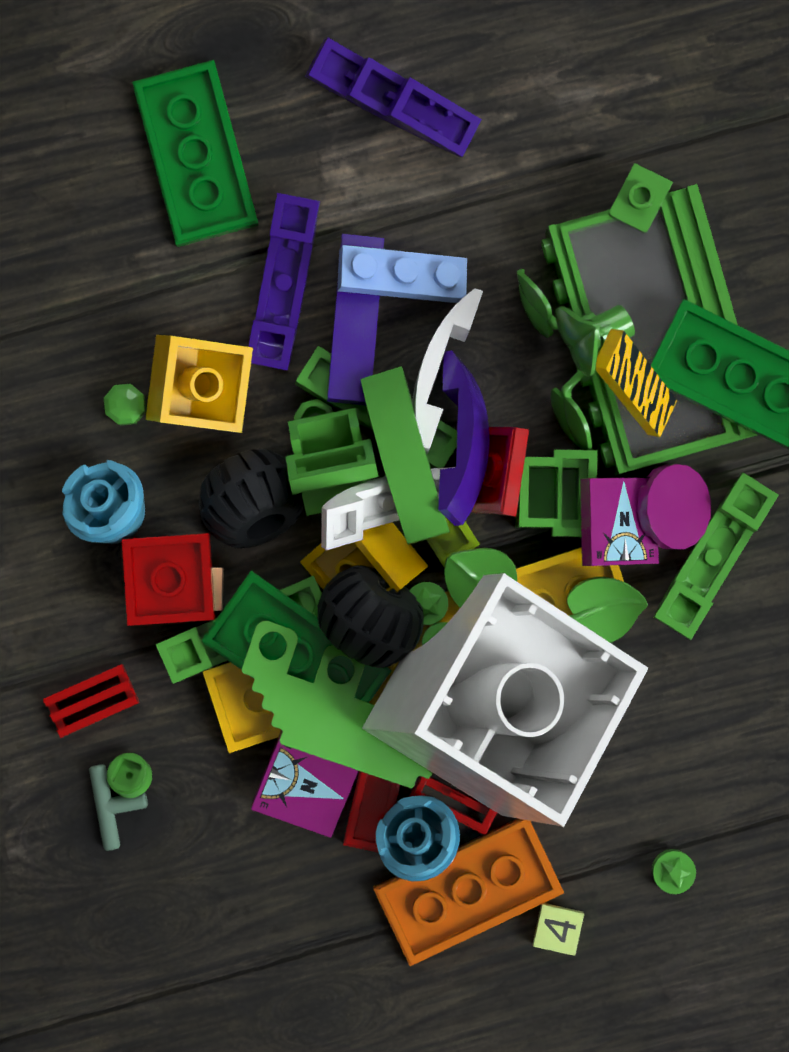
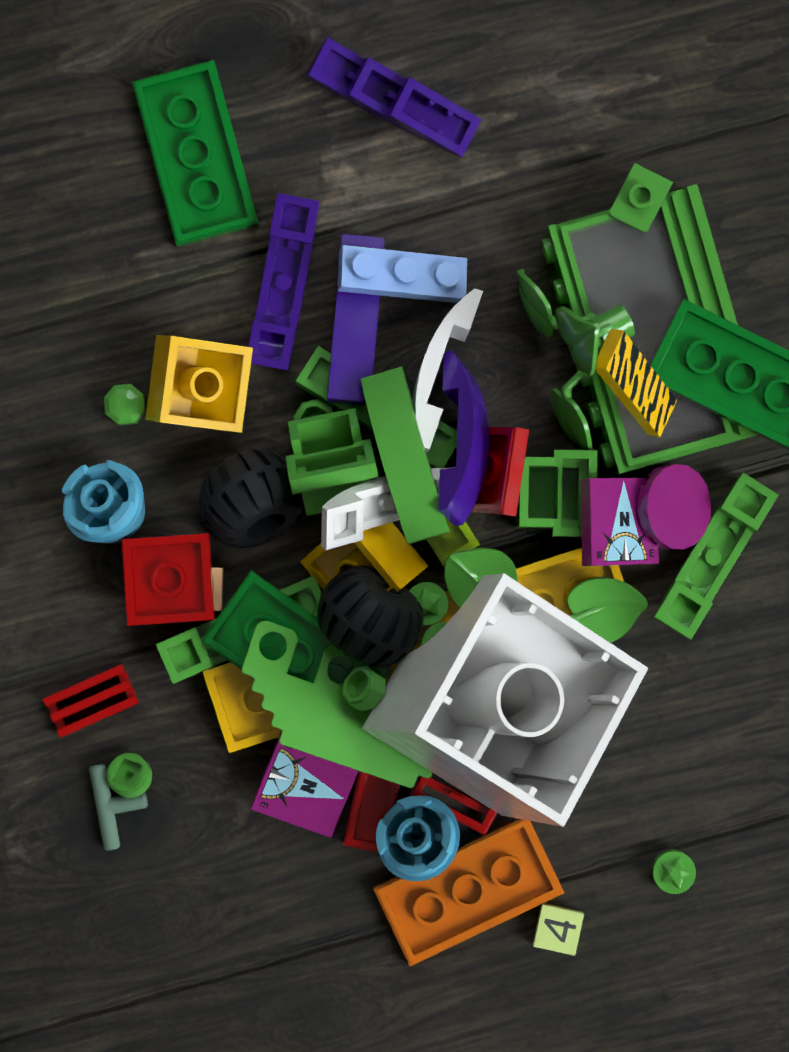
(364, 688): none -> bright green tile

